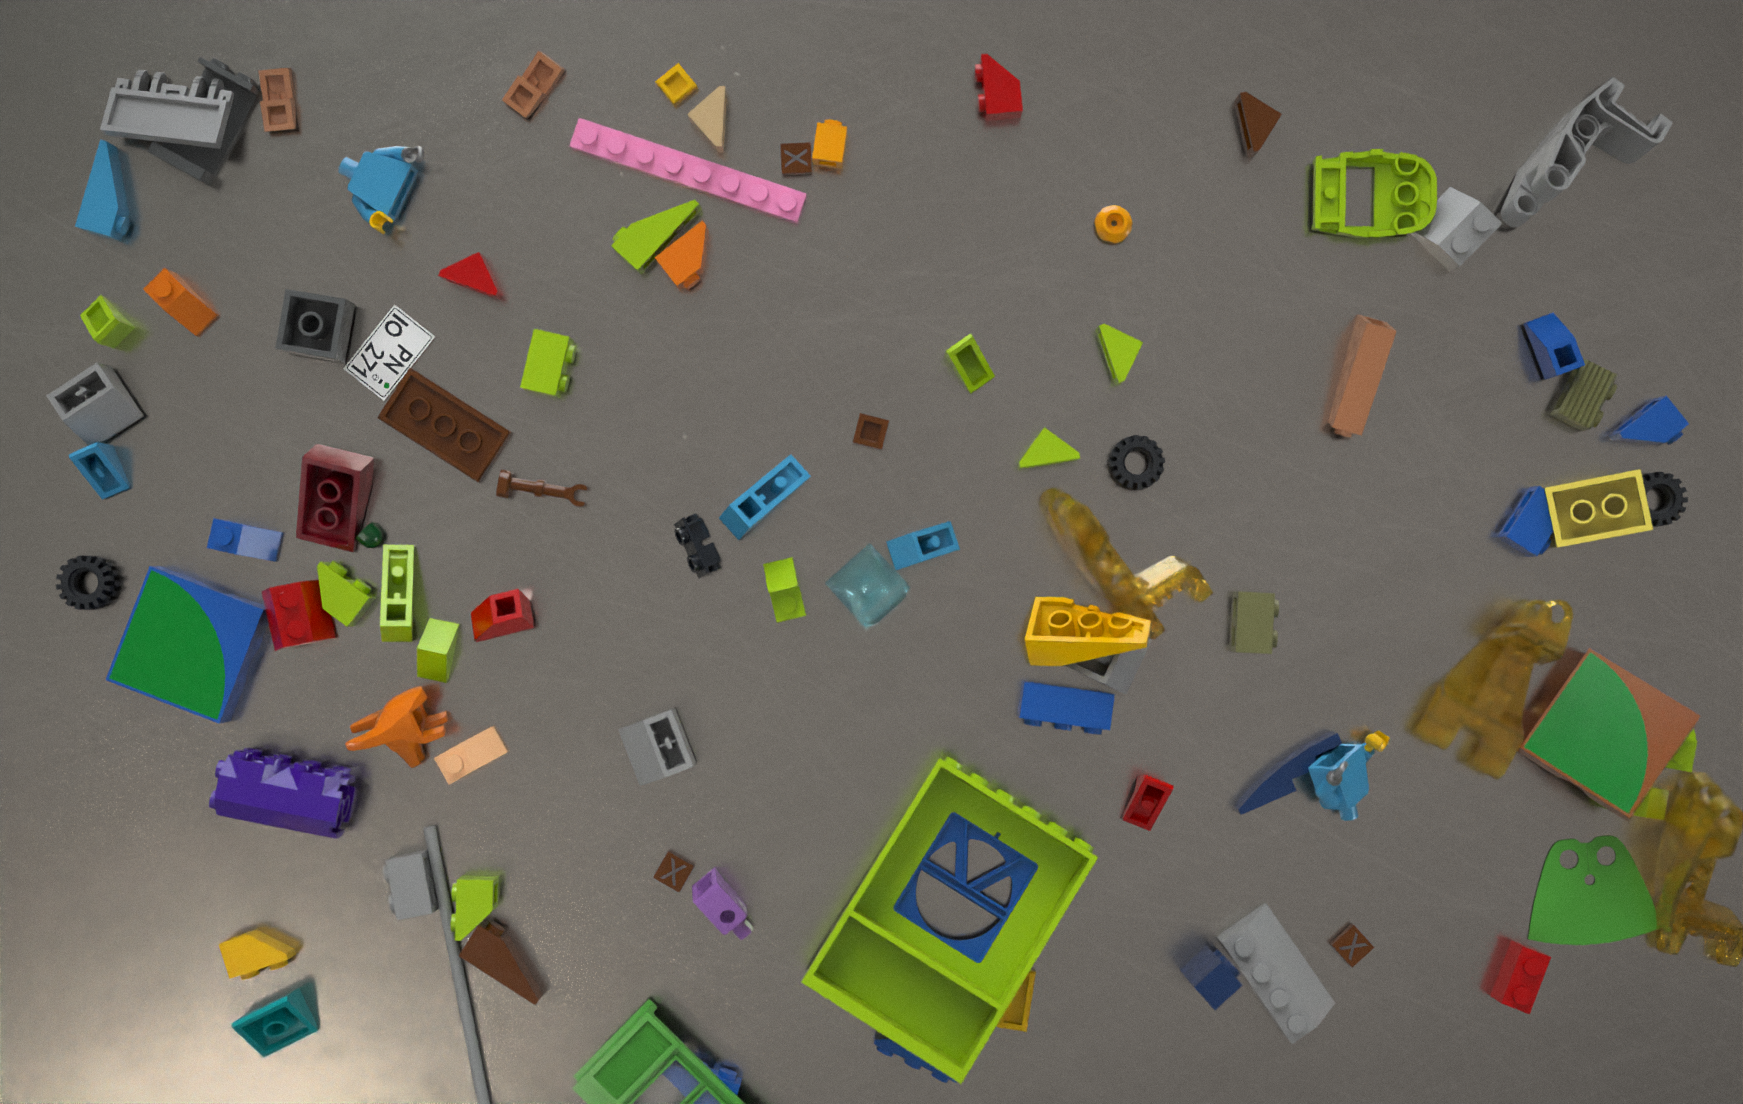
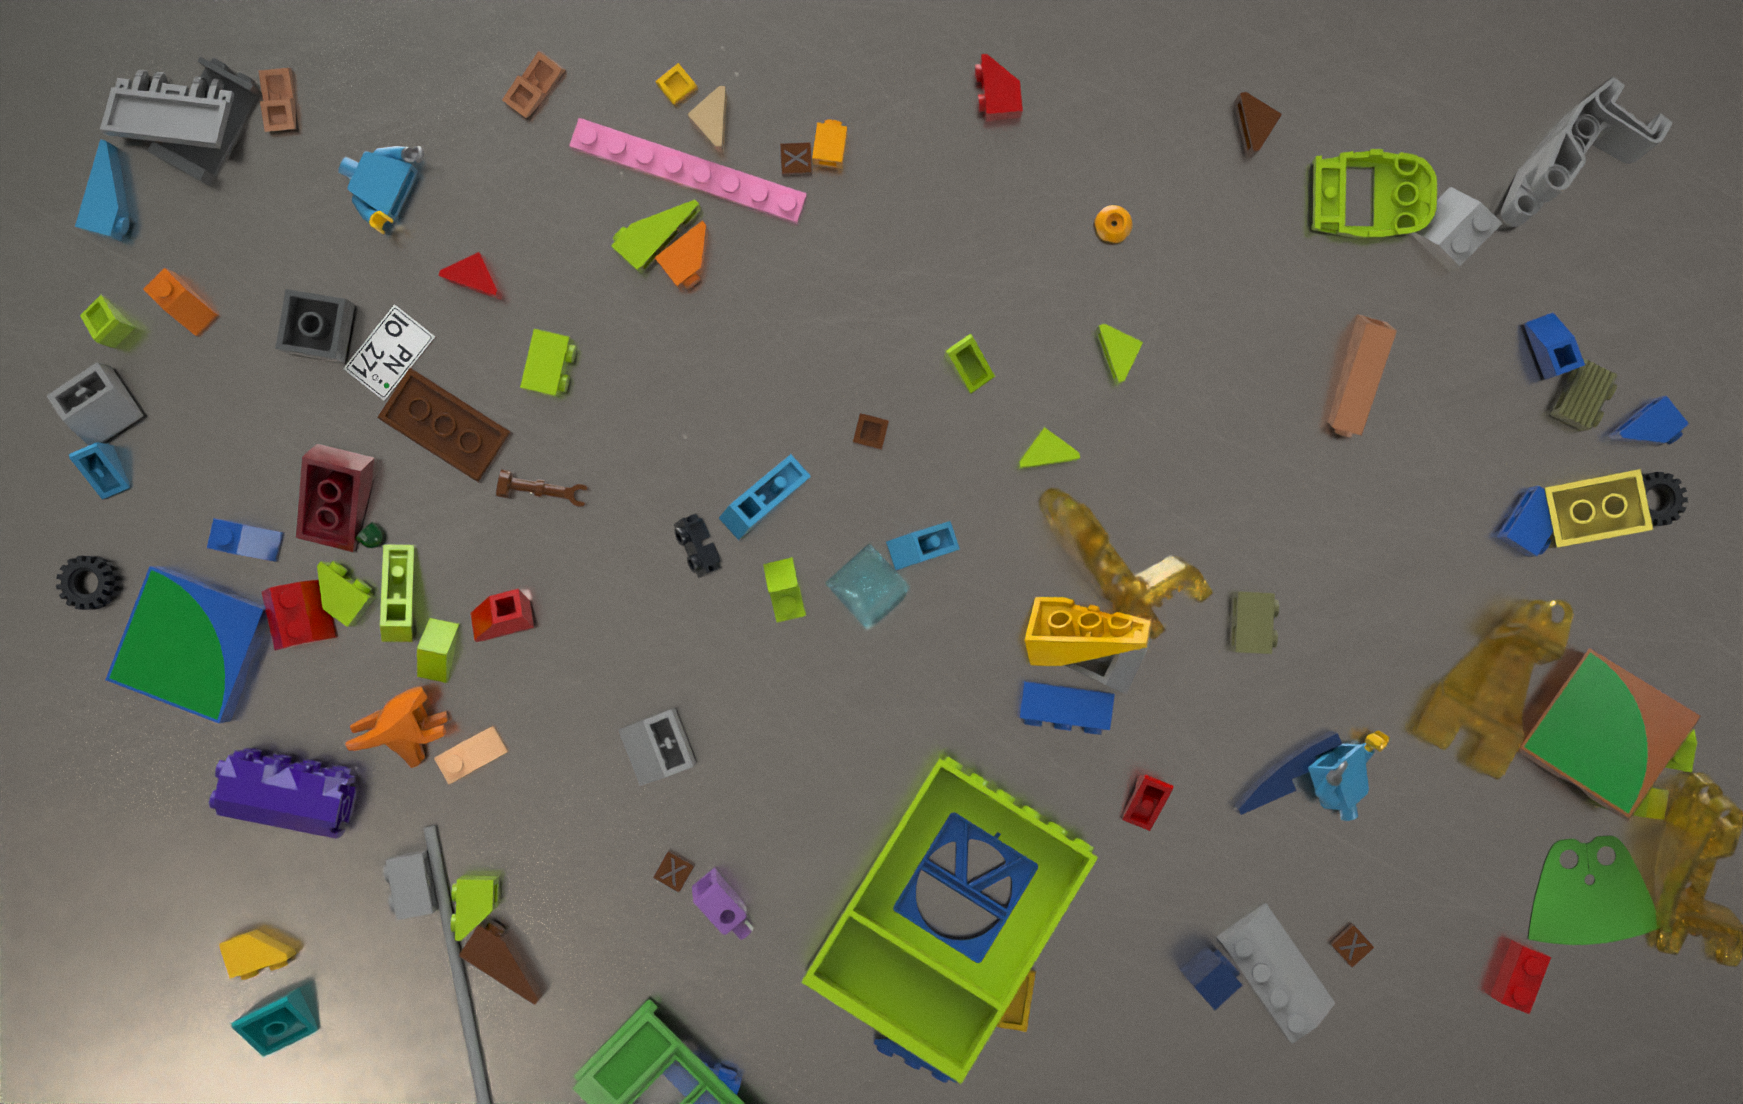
(1152, 453): black tyre -> none

